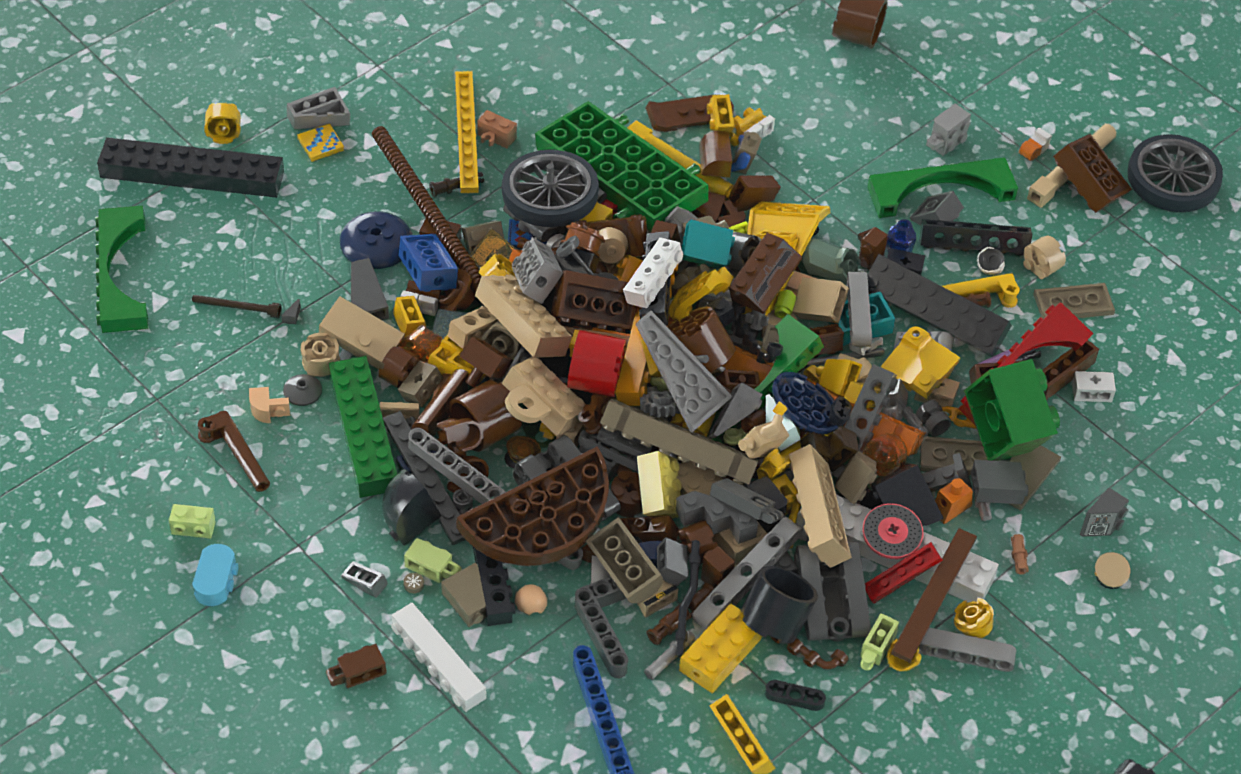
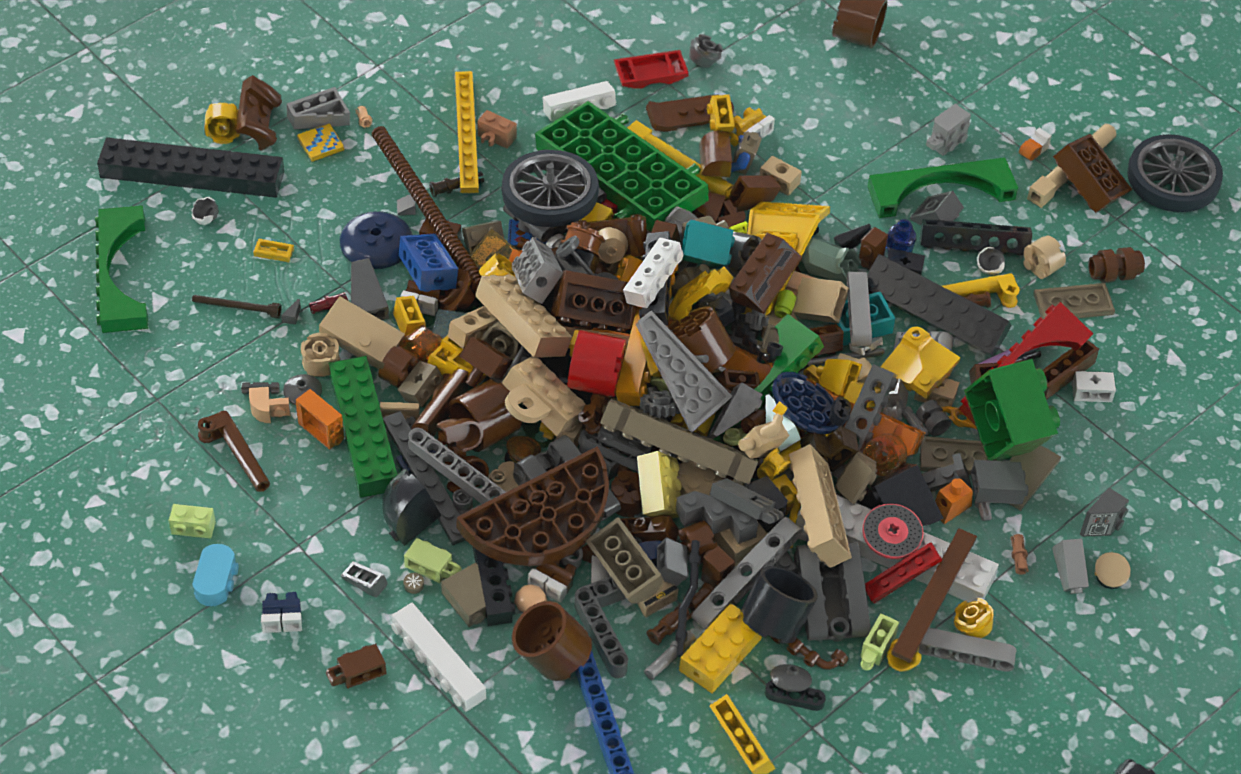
(205, 210): none -> dark grey hair
(255, 109): none -> reddish brown piece
(273, 252): none -> yellow tile
(274, 387): none -> dark grey axle
(280, 612): none -> hips
(320, 419): none -> orange window
(325, 303): none -> dark red pin
(364, 119): none -> light nougat pin
(406, 206): none -> light grey slope
(505, 474): none -> tan plate
(551, 640): none -> reddish brown brick
(553, 579): none -> hips
(561, 103): none -> white brick
(651, 69): none -> red slope
(704, 51): none -> flat silver cone
(785, 174): none -> tan brick
(791, 677): none -> dark grey dish
(852, 238): none -> black slope
(1071, 565): none -> light grey slope
(1108, 265): none -> reddish brown piece

